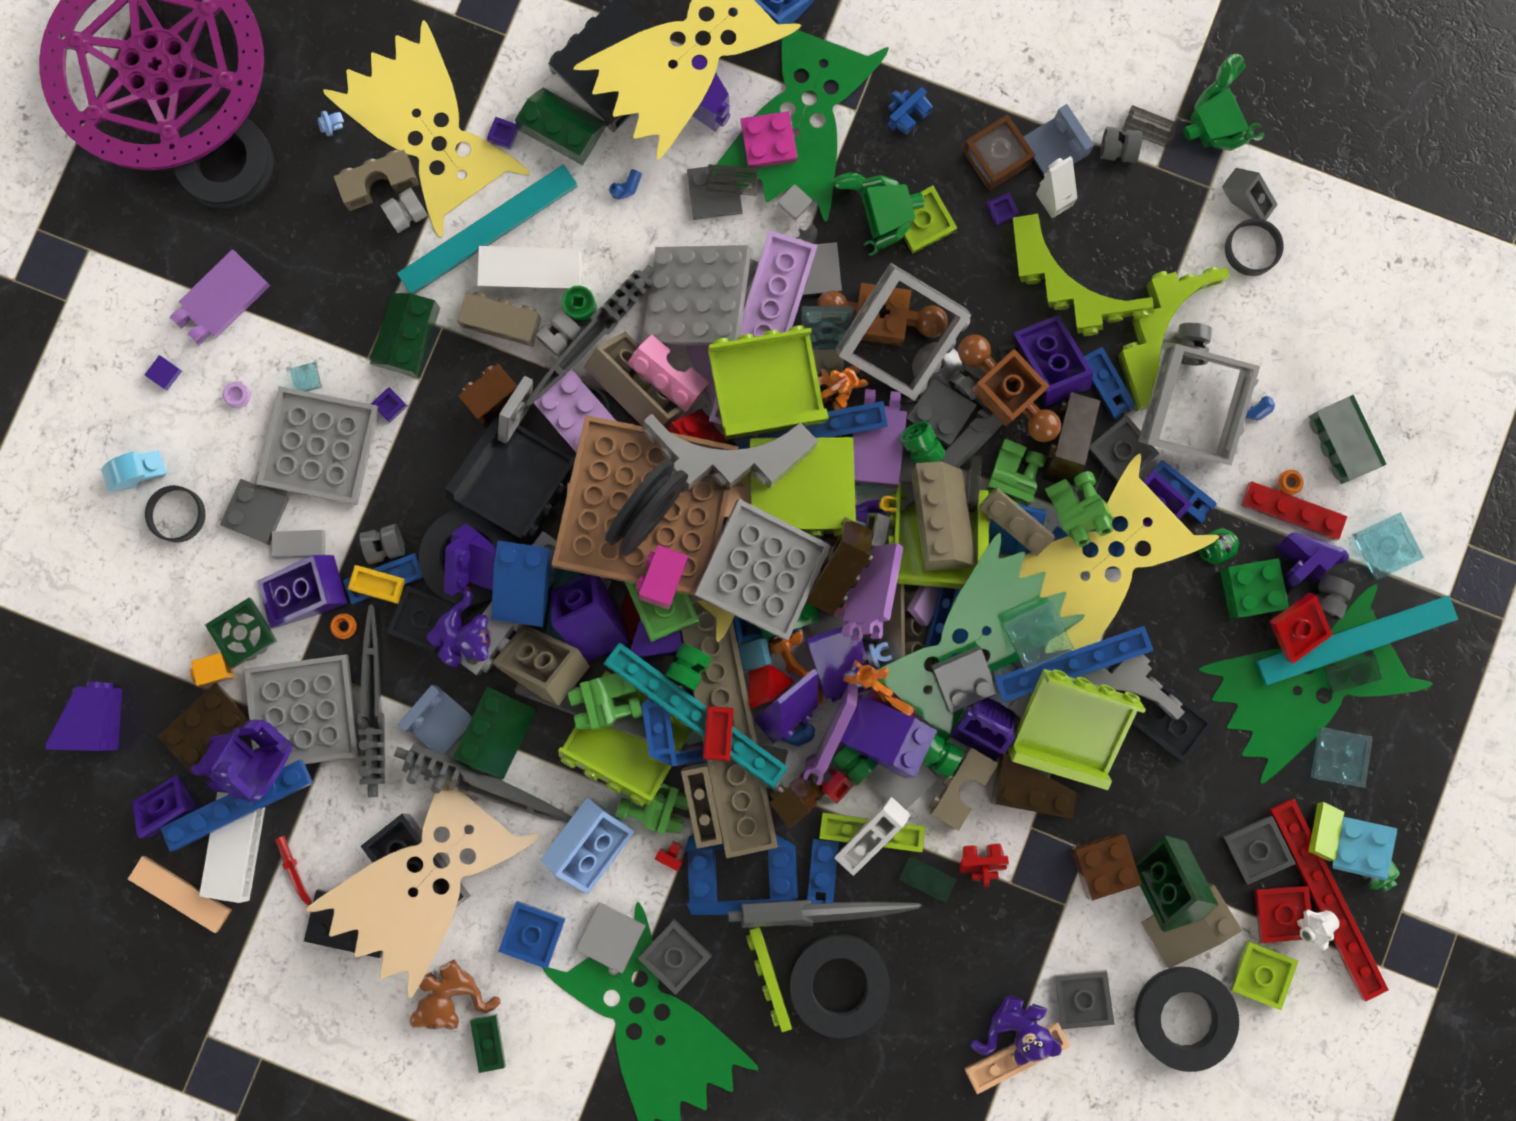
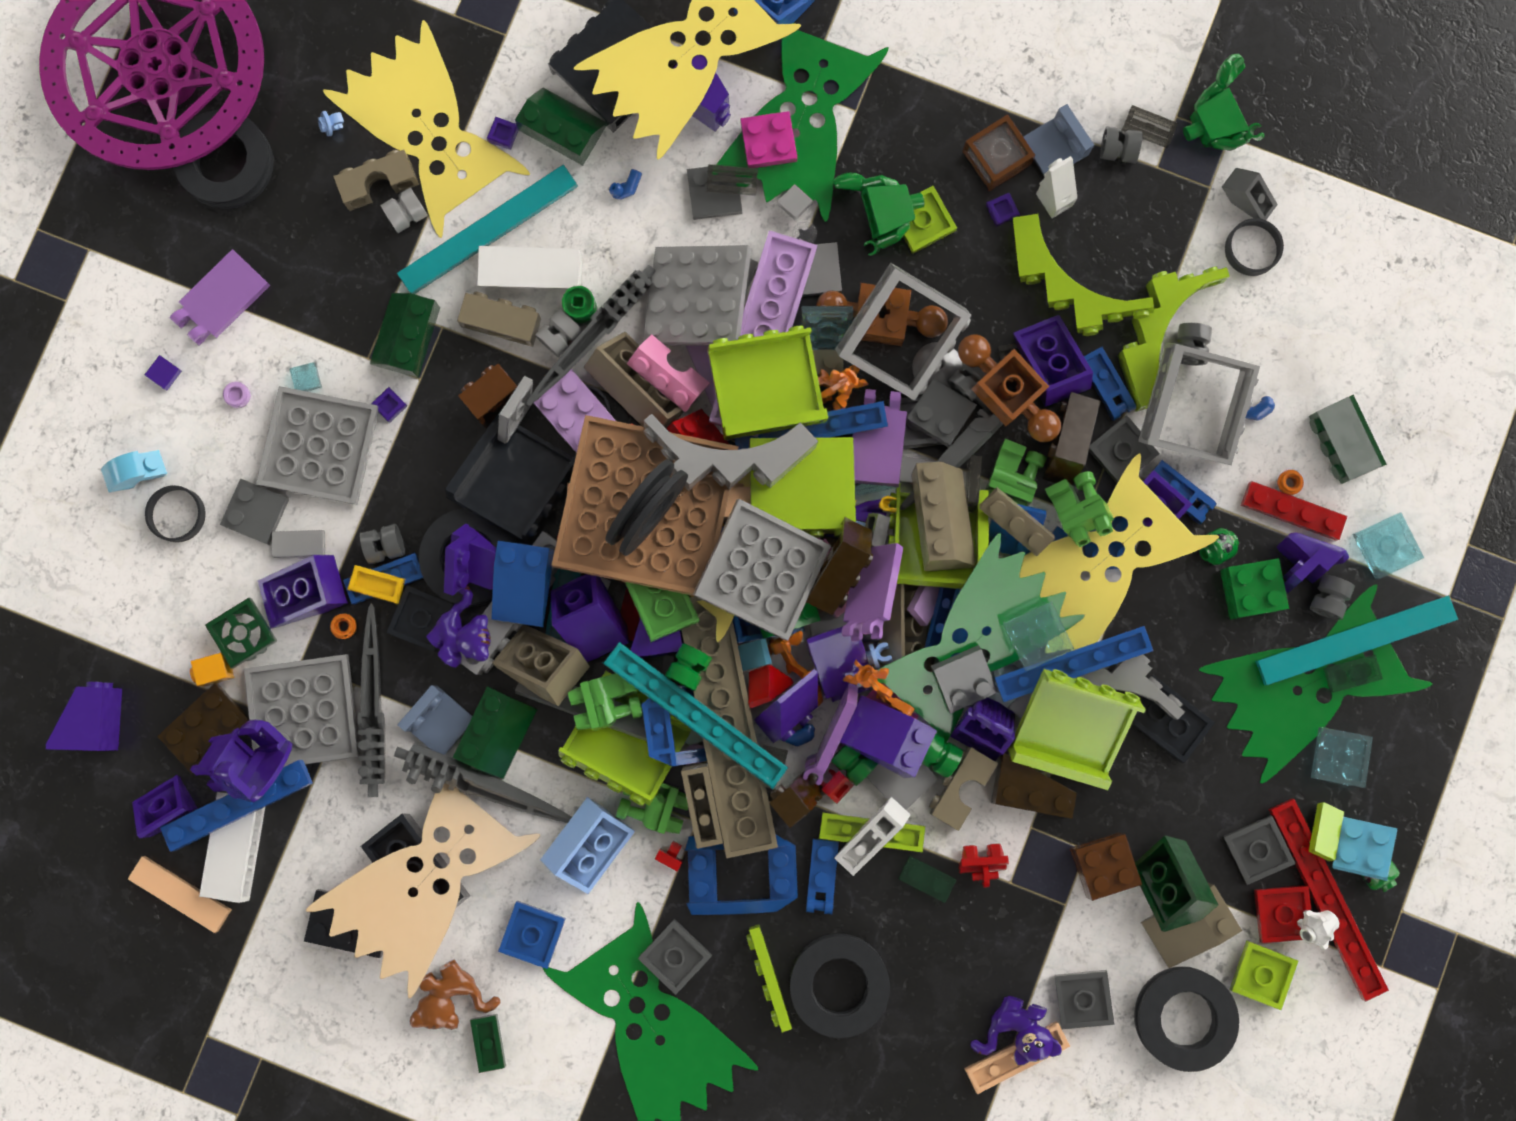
(290, 866): red piece -> none
(610, 937): light grey tile -> none
(662, 576): dark pink brick -> none
(718, 733): red tile -> none
(806, 913): dark grey piece -> none
(916, 103): blue hips -> none
(922, 443): green wheel -> none
(1301, 628): red plate -> none

